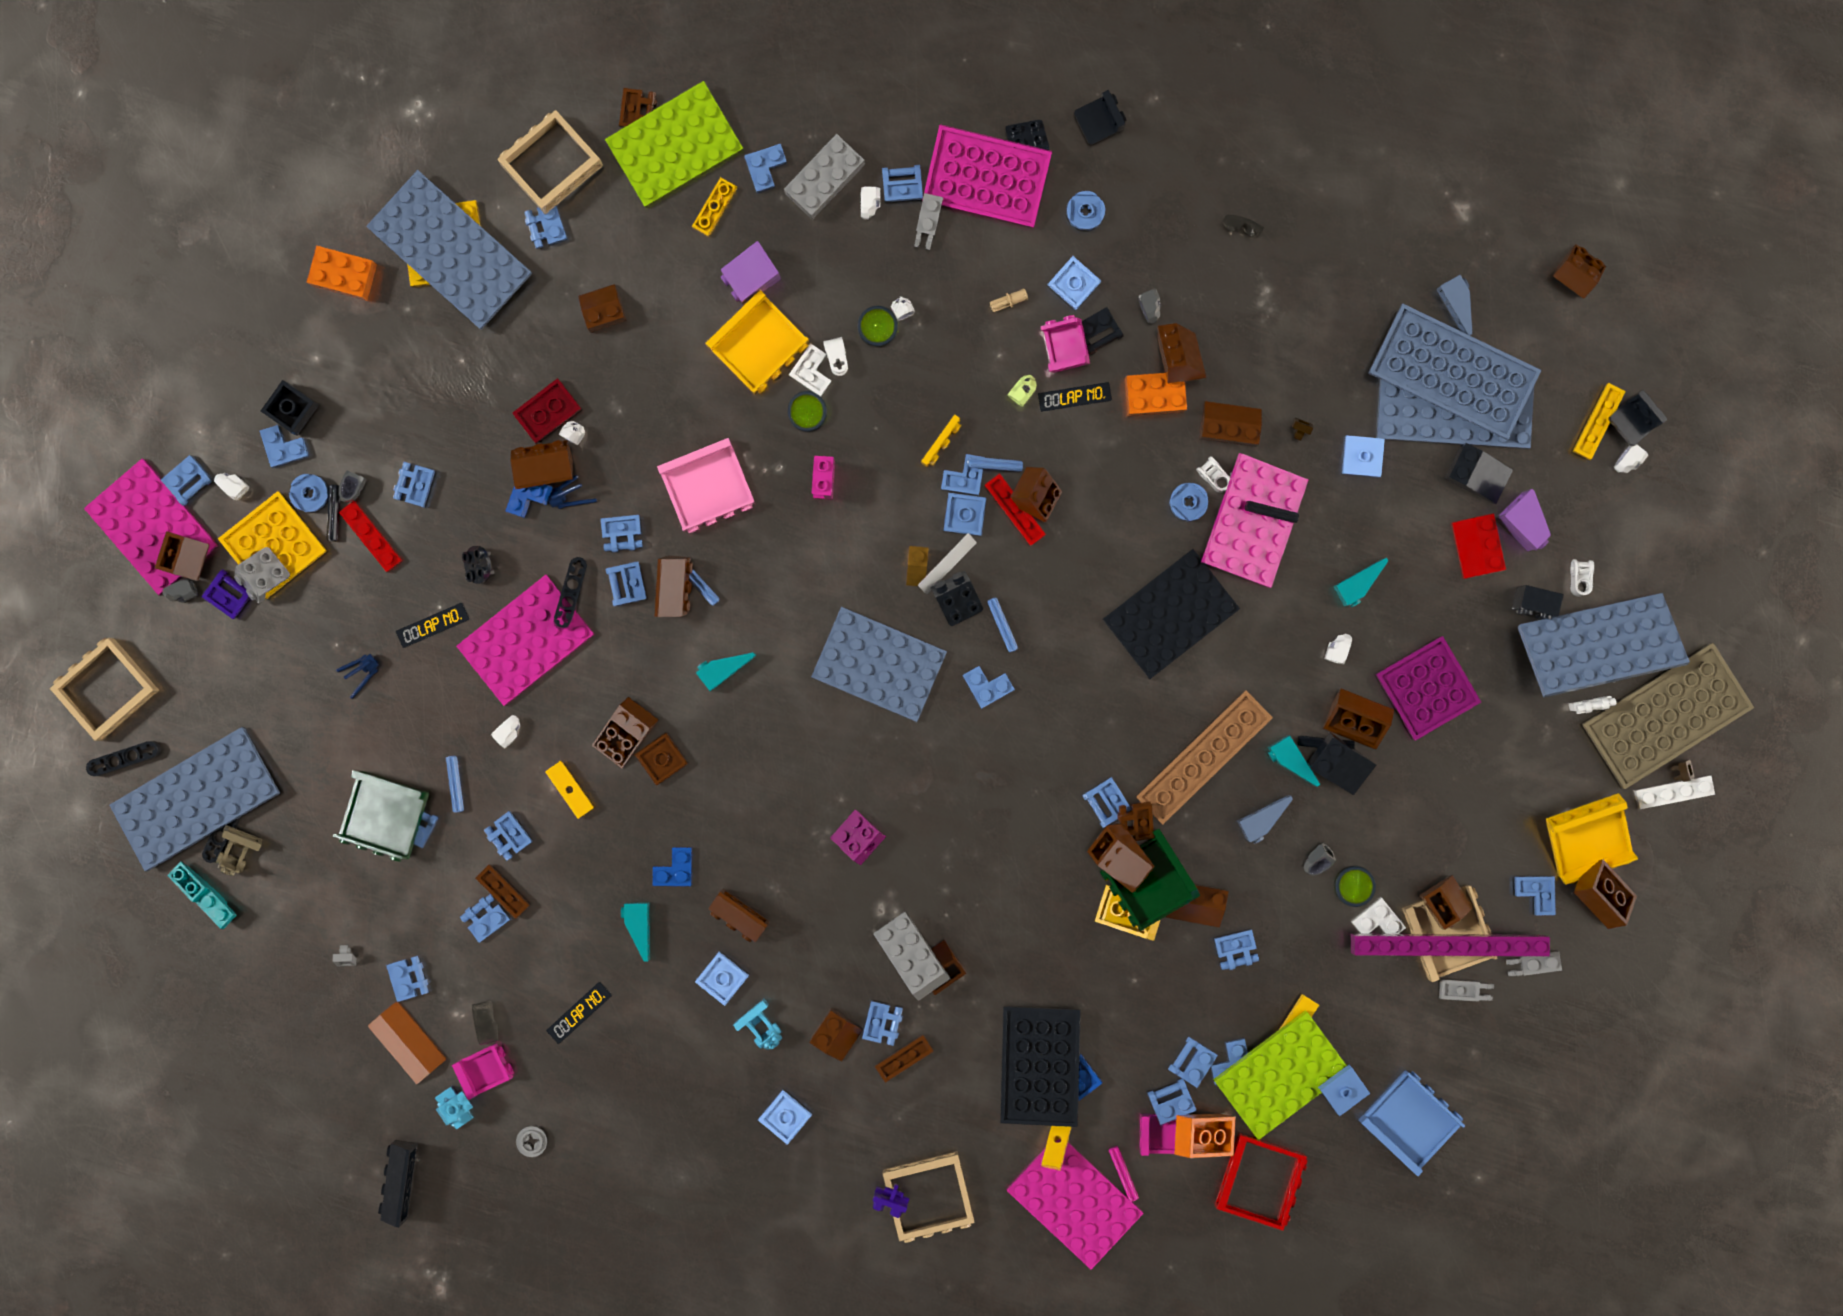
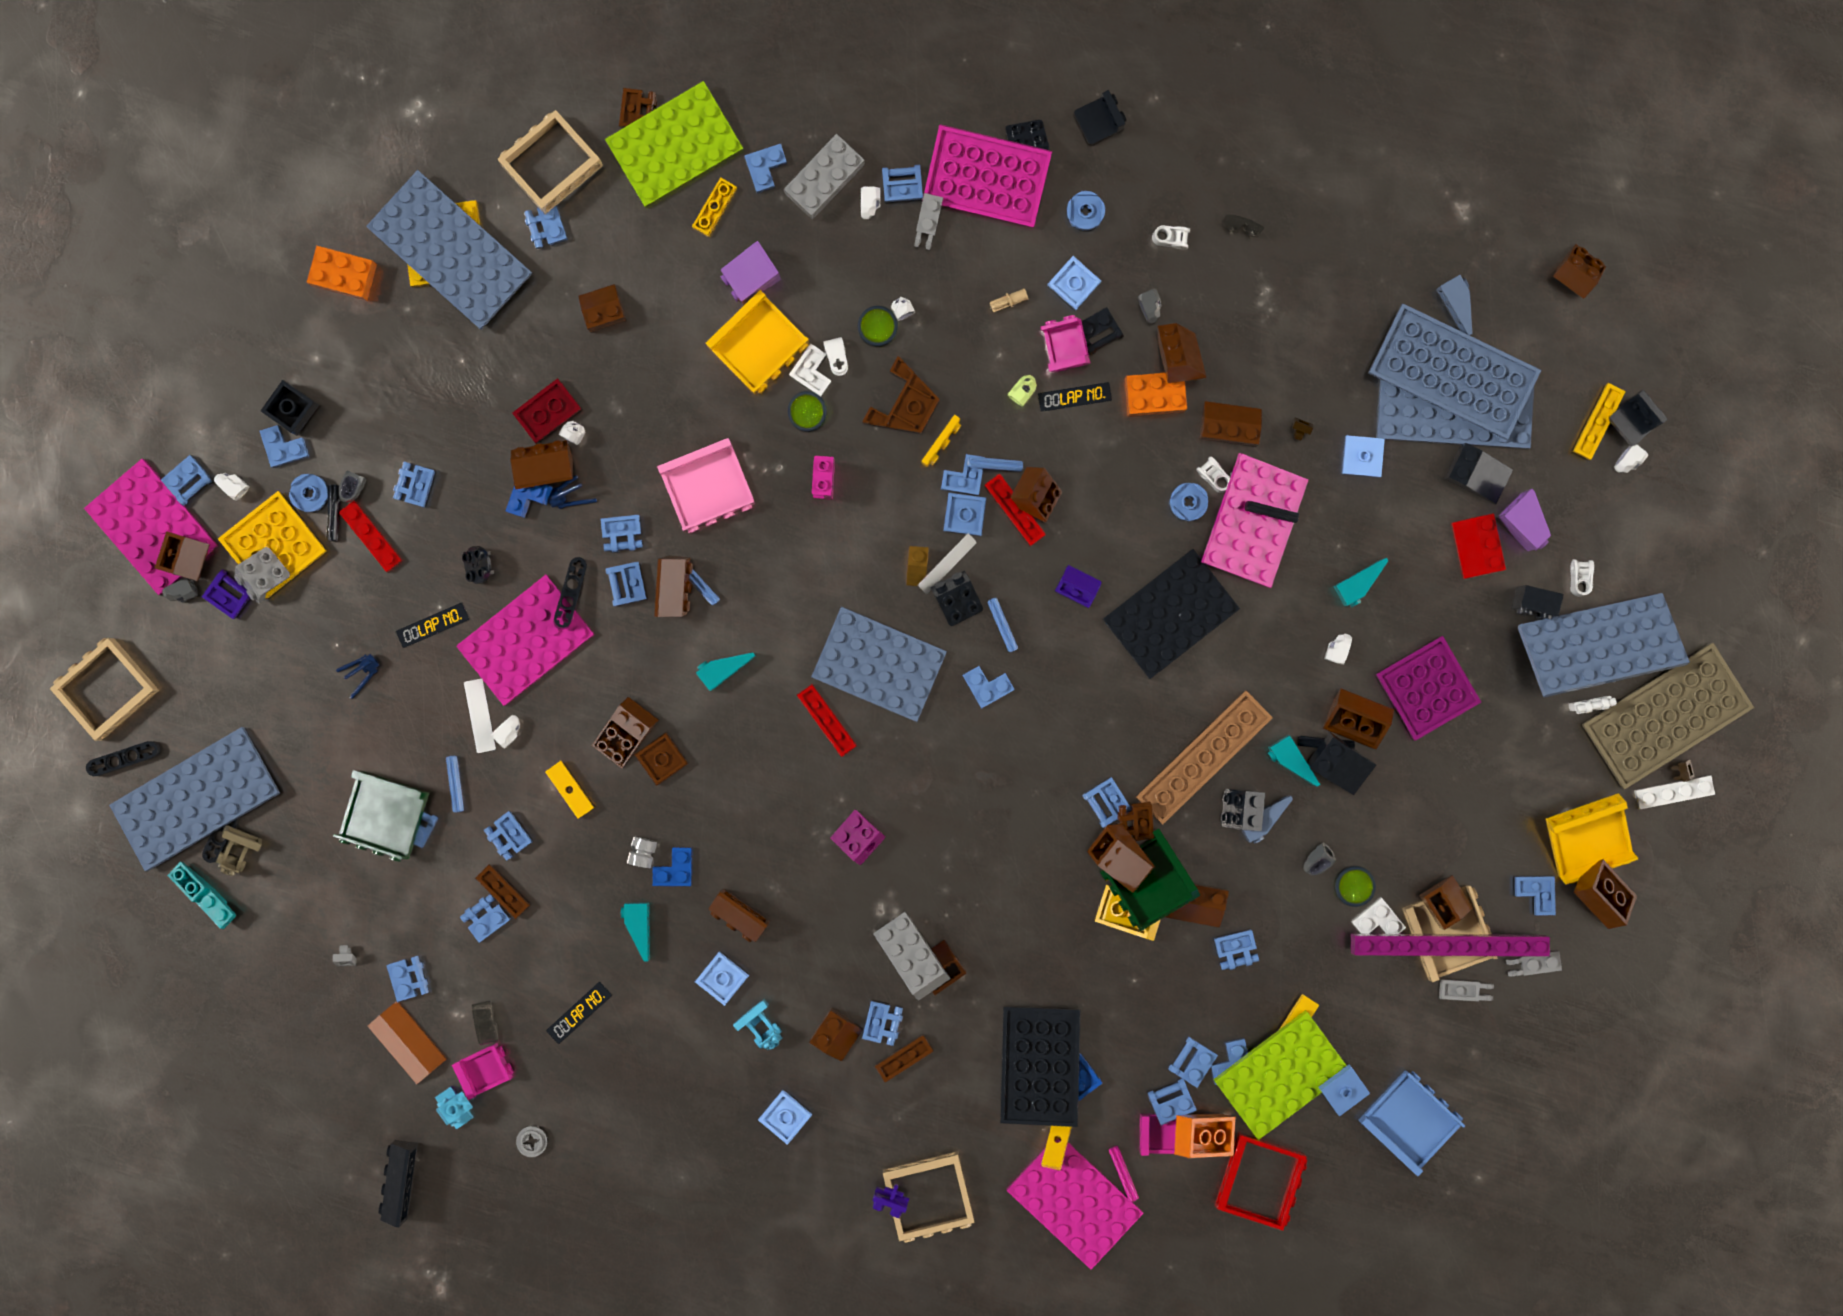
(479, 715): none -> white sticker
(641, 852): none -> light grey wheel
(826, 720): none -> red tile
(911, 408): none -> reddish brown wing
(1078, 586): none -> dark purple panel
(1173, 237): none -> white piece
(1243, 810): none -> black bracket

